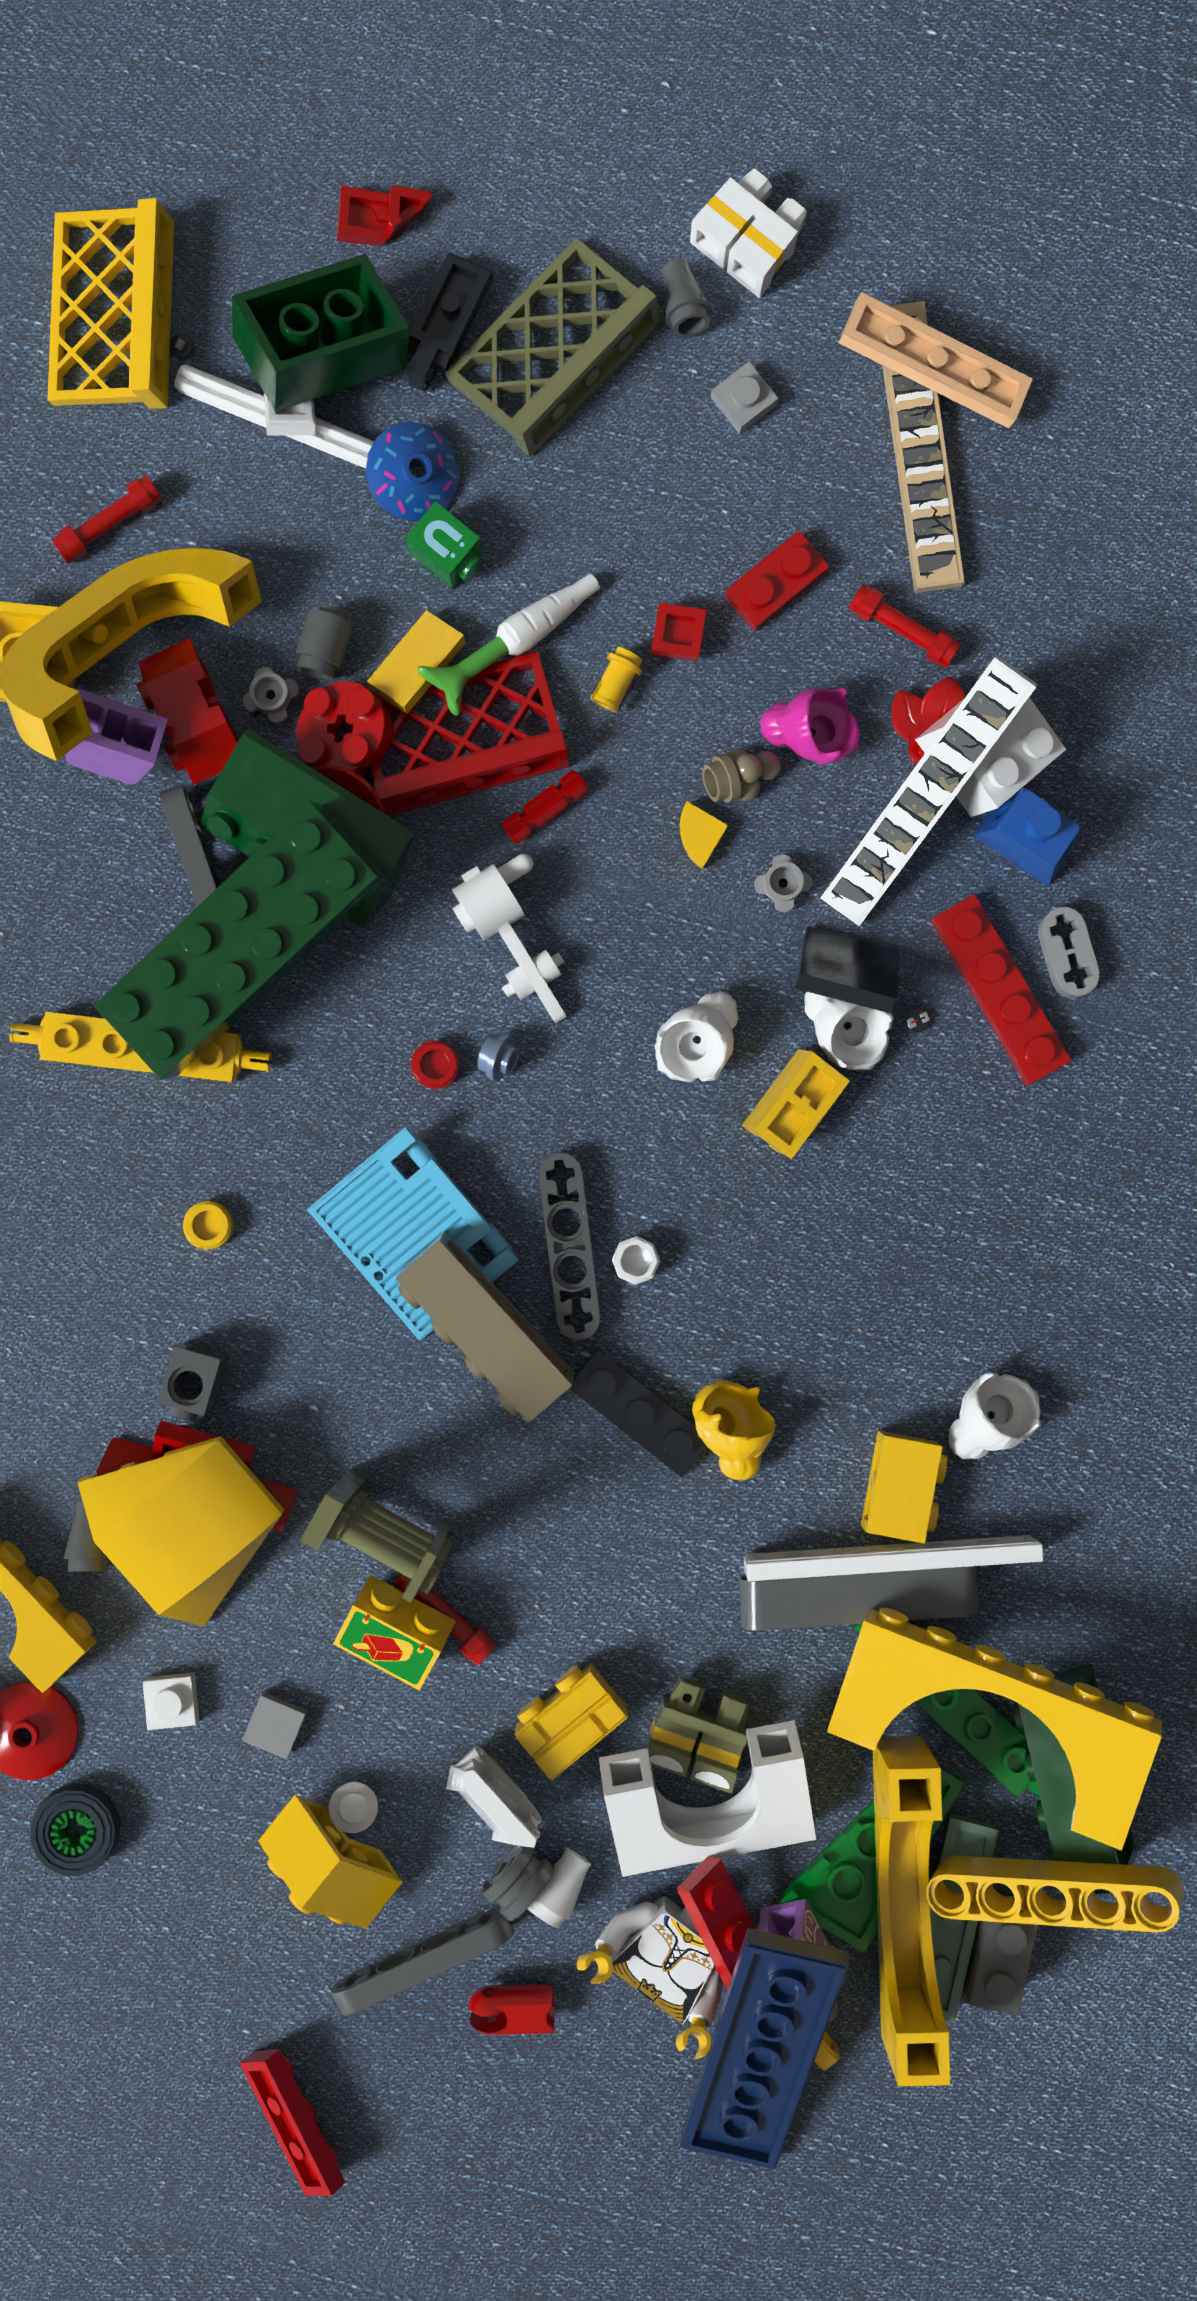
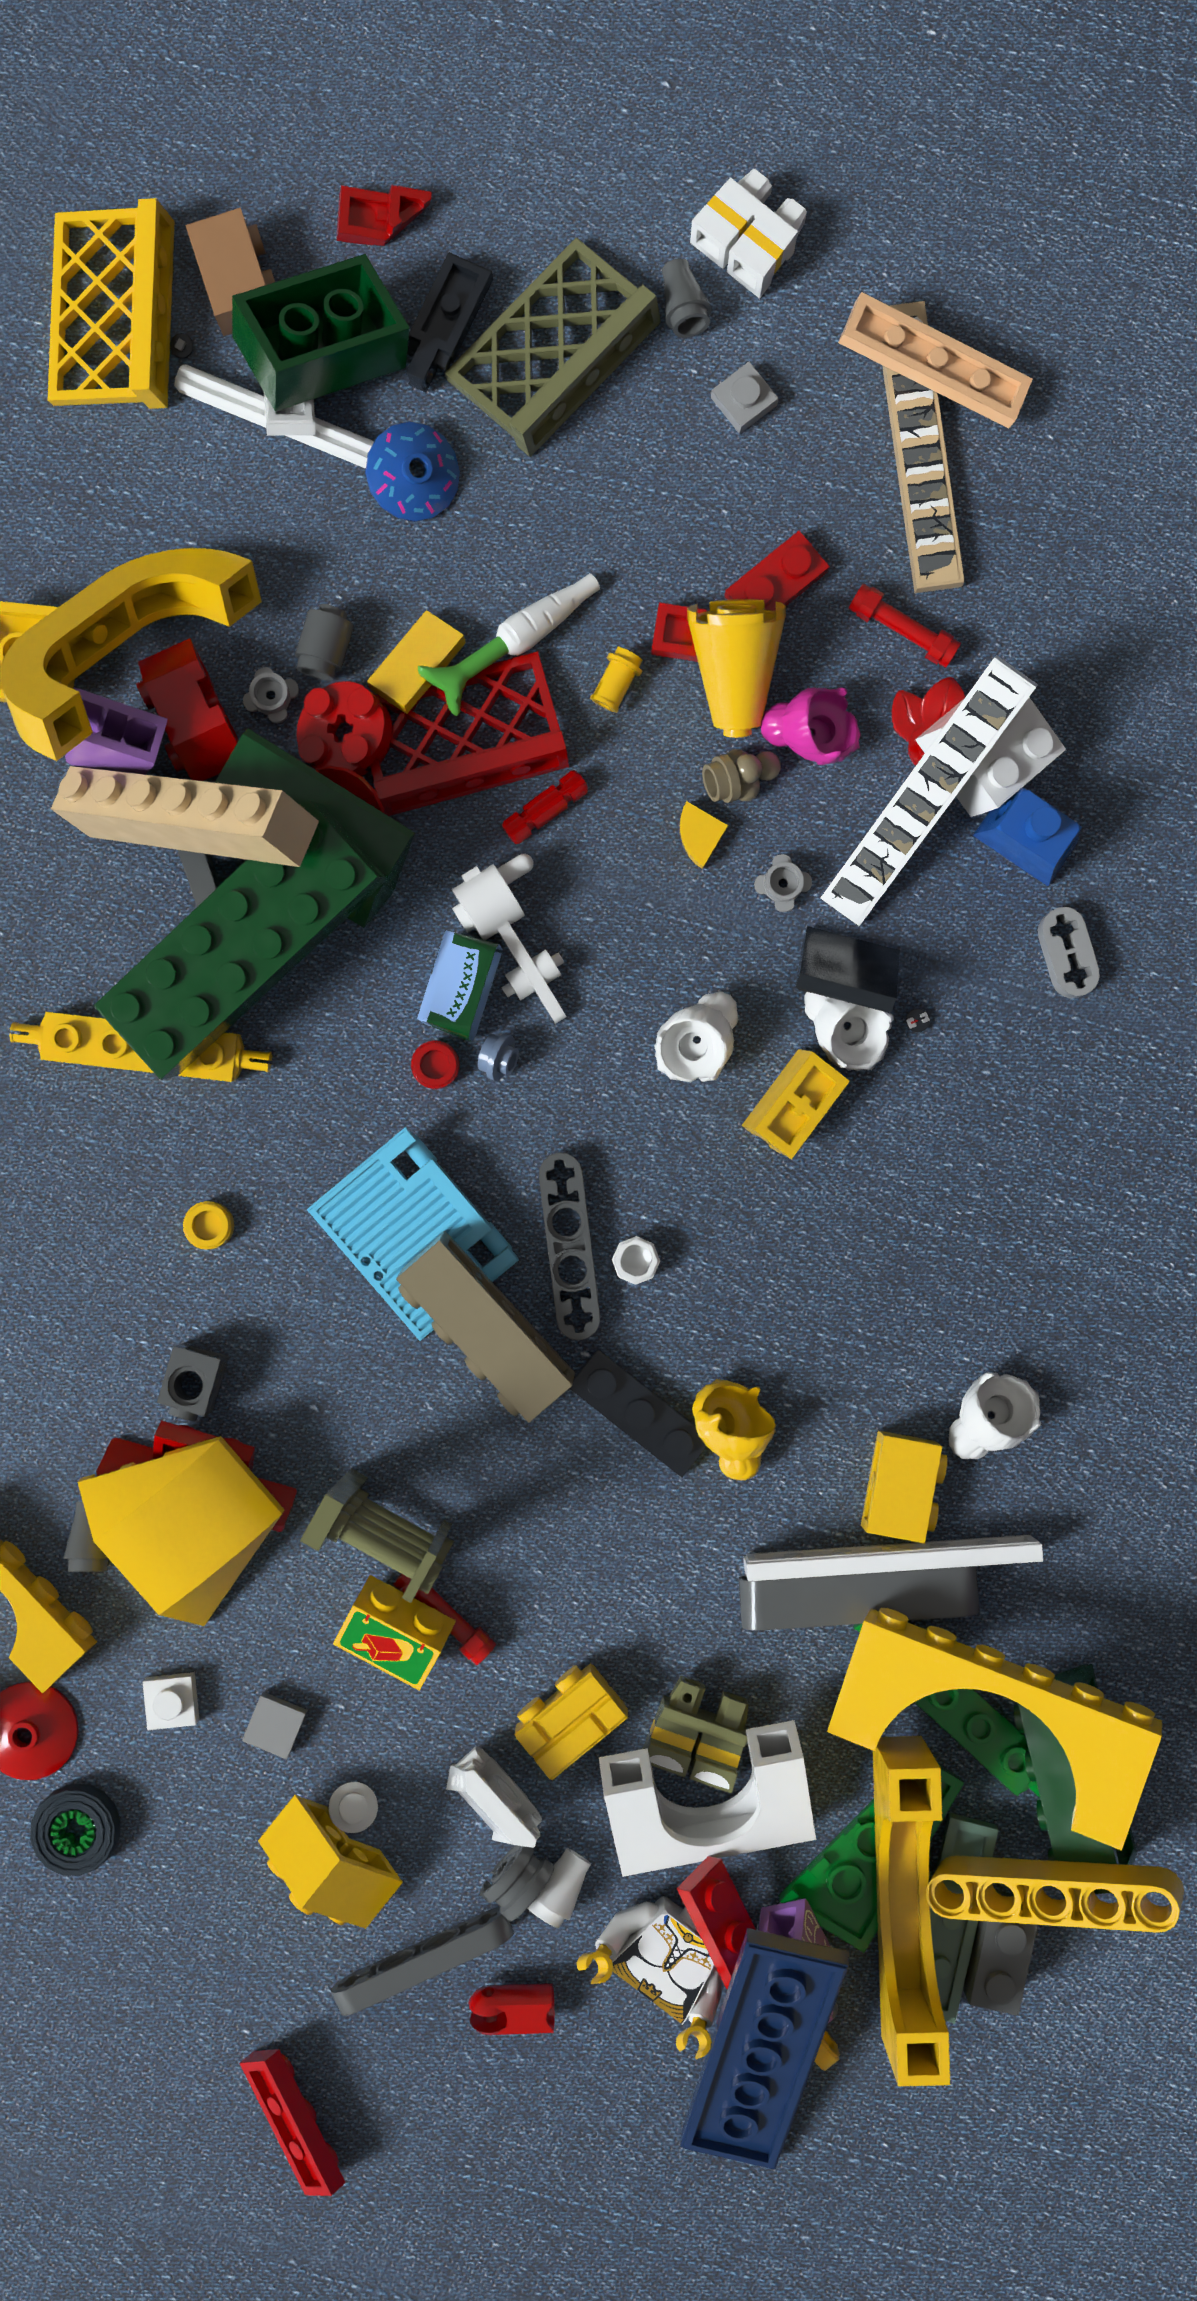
(73, 542): red bar -> none
(186, 815): none -> tan brick
(228, 260): none -> medium nougat brick
(445, 546): green brick -> none
(460, 984): none -> light blue piece
(736, 659): none -> yellow cone
(1000, 990): red plate -> none

